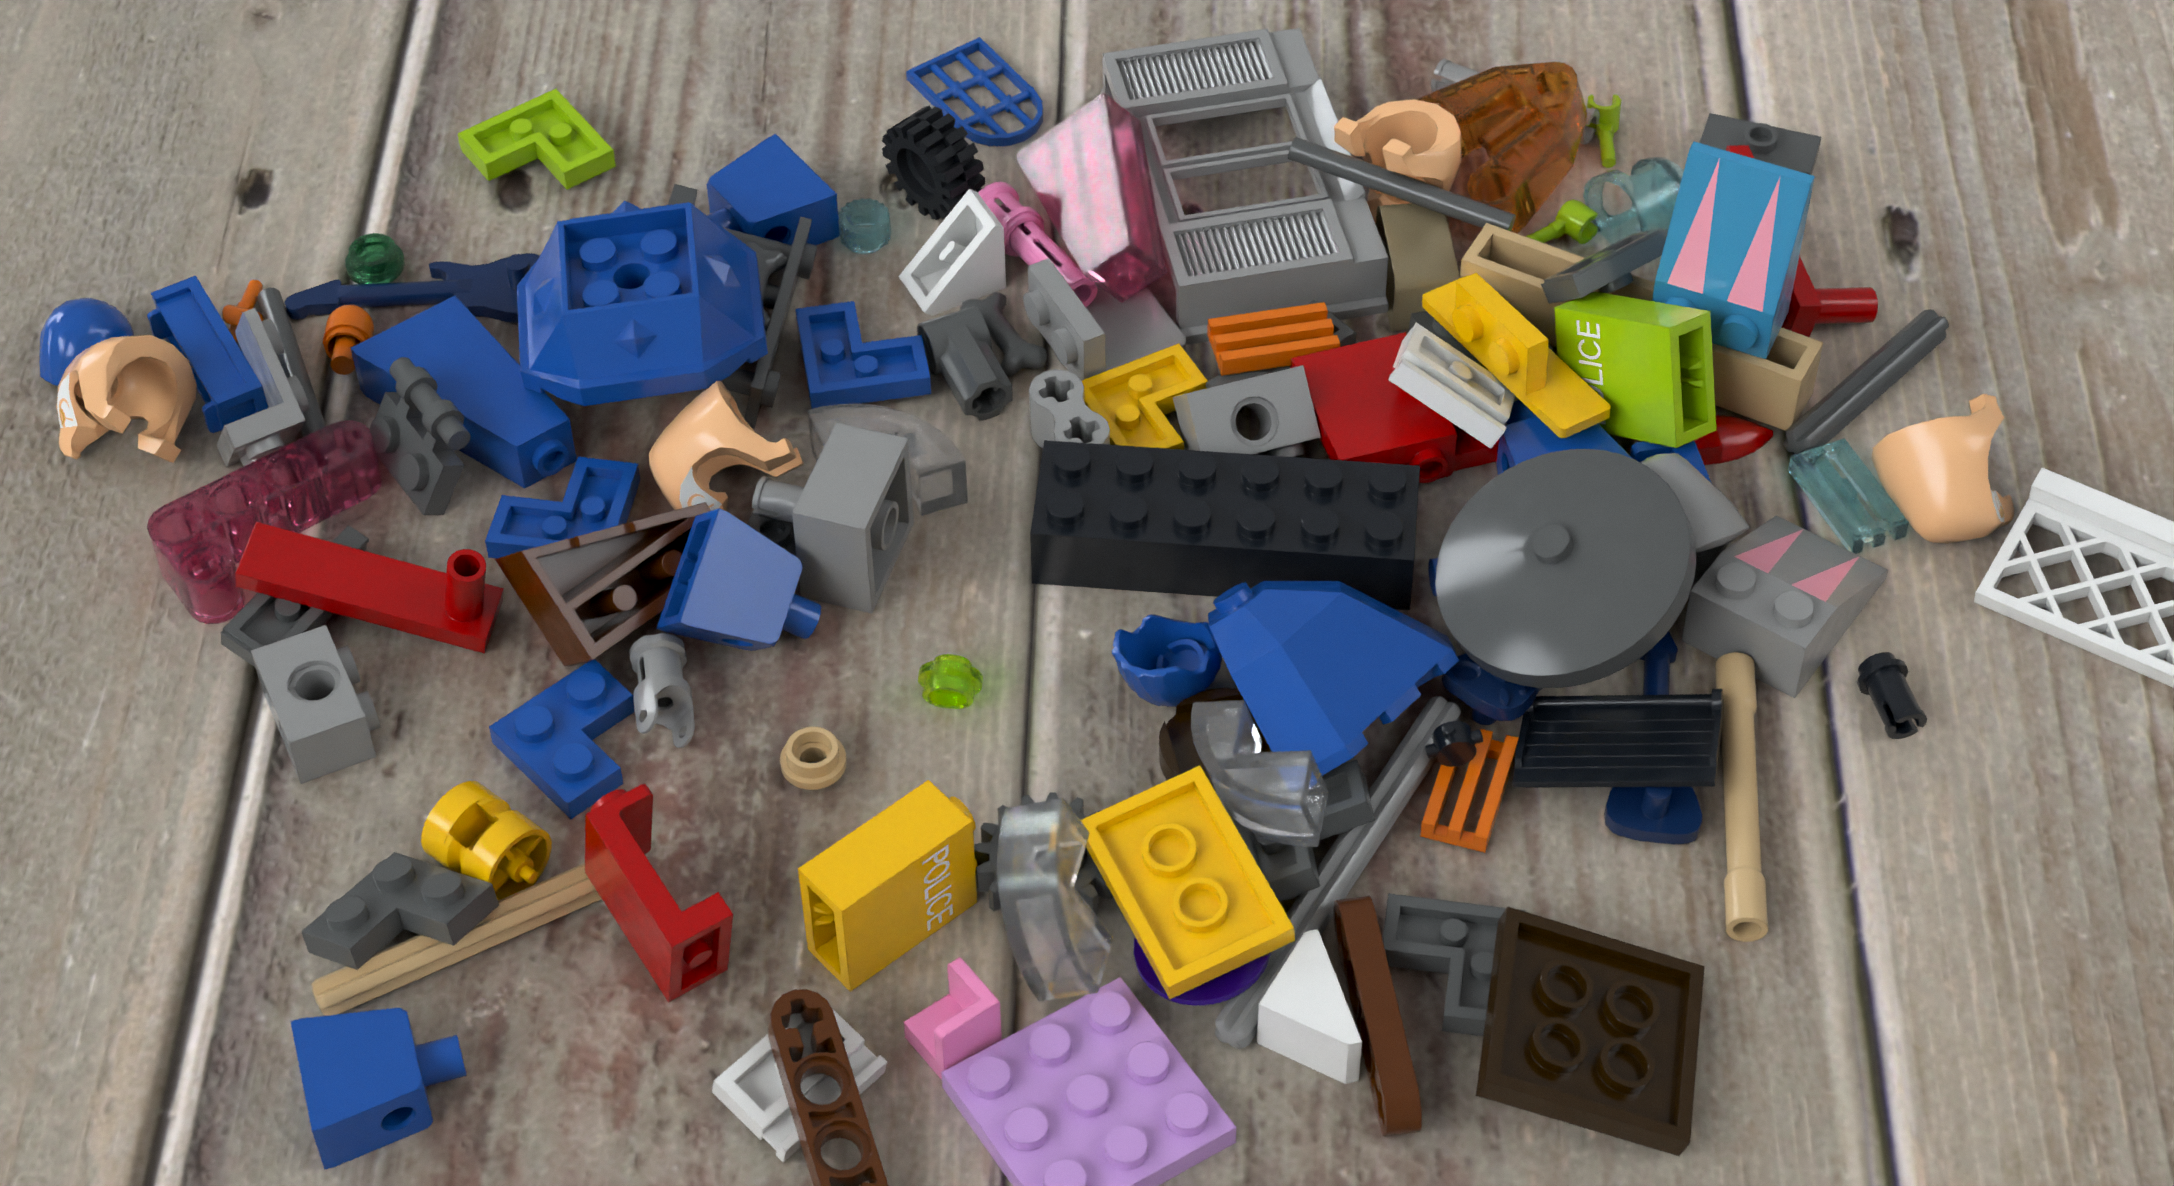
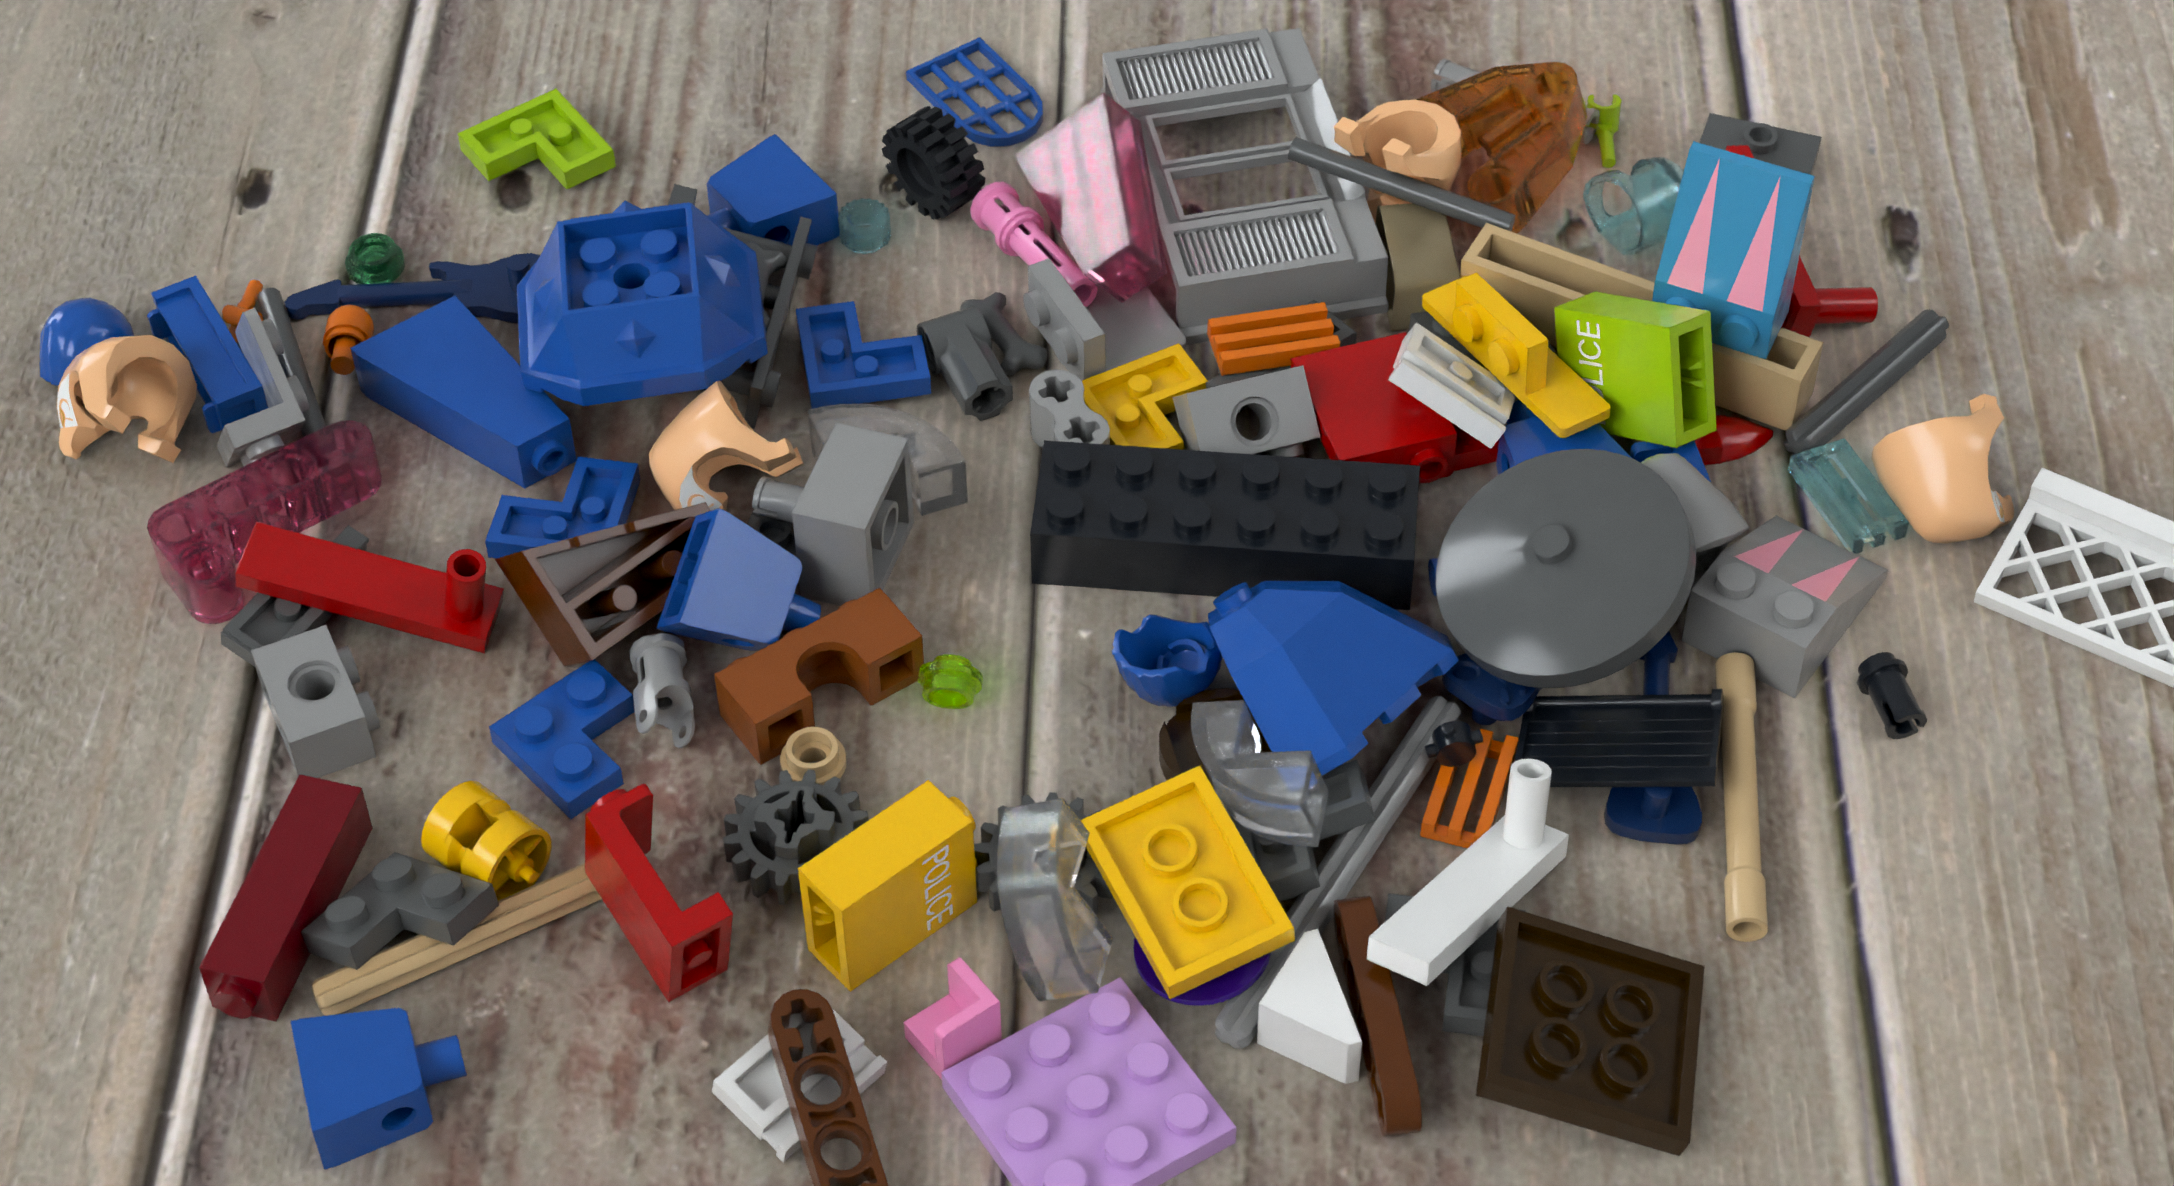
(287, 887): none -> dark red brick
(417, 438): dark grey plate -> none
(787, 829): none -> dark grey gear
(857, 645): none -> dark orange arch
(959, 259): white slope -> none
(1477, 885): none -> white piece
(1572, 219): lime hand -> none
(1607, 268): dark grey plate -> none

